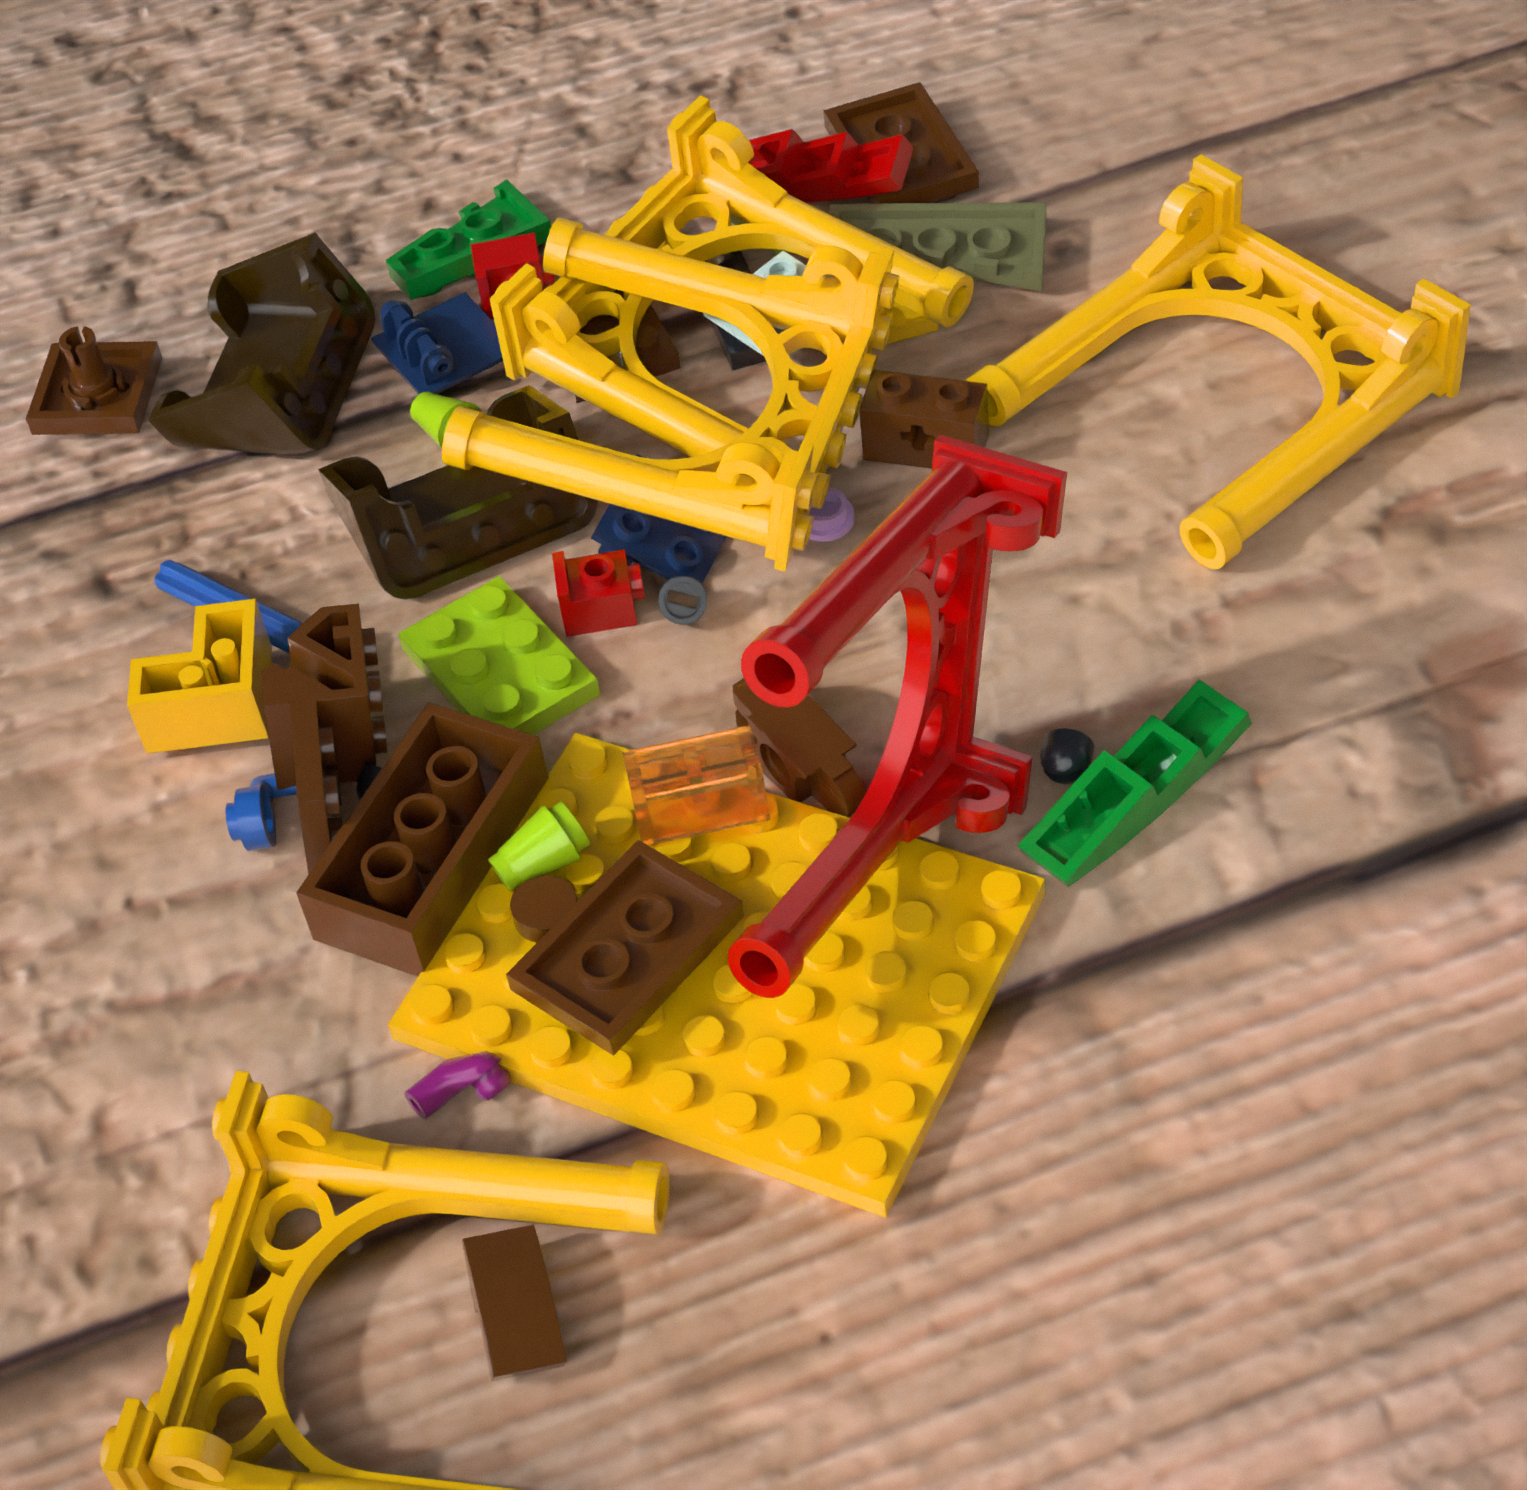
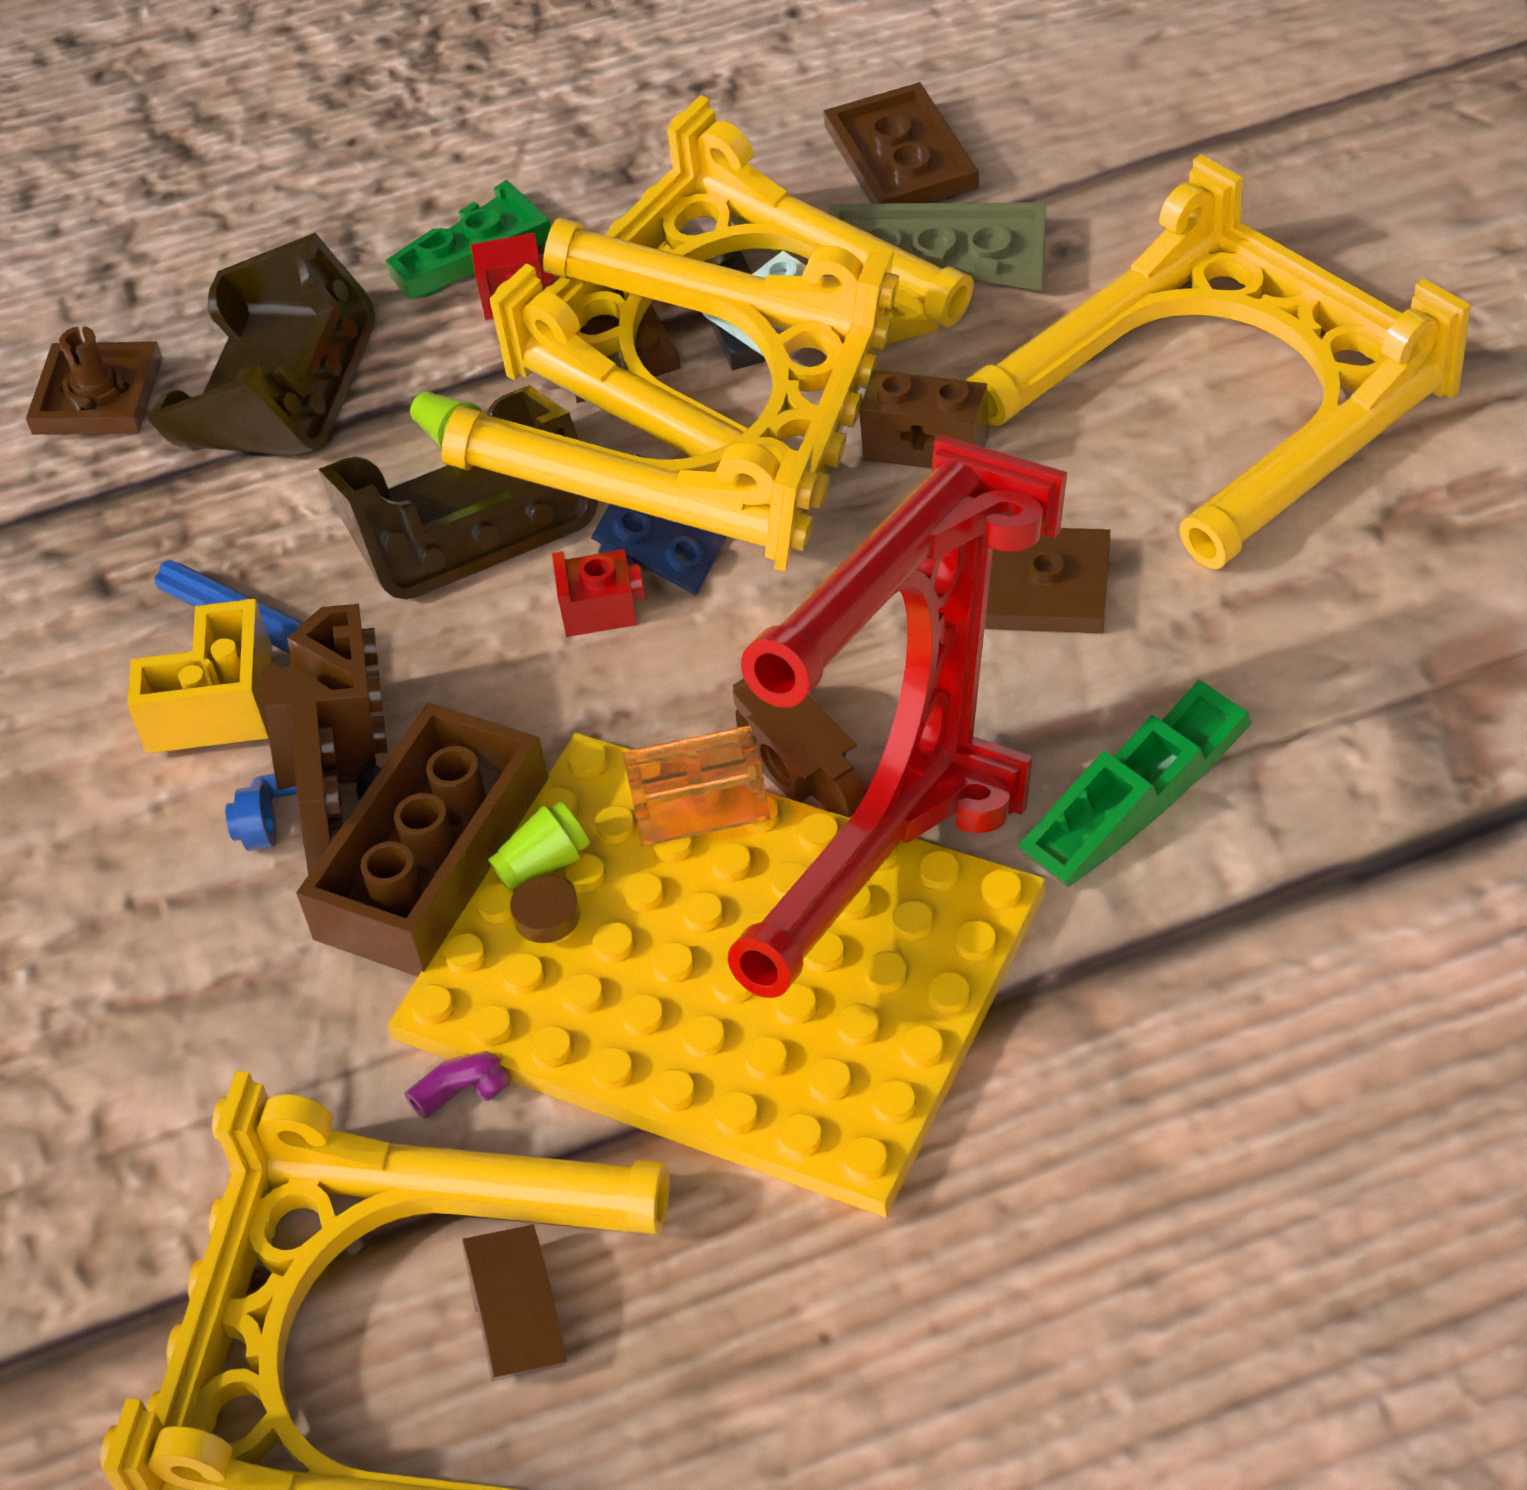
(439, 344): dark blue hinge -> none
(499, 660): lime plate -> none
(625, 946): reddish brown plate -> none
(678, 612): black hinge -> none
(832, 165): red slope -> none
(834, 517): lavender plate -> none
(1051, 584): none -> reddish brown plate
(1066, 754): black hinge -> none

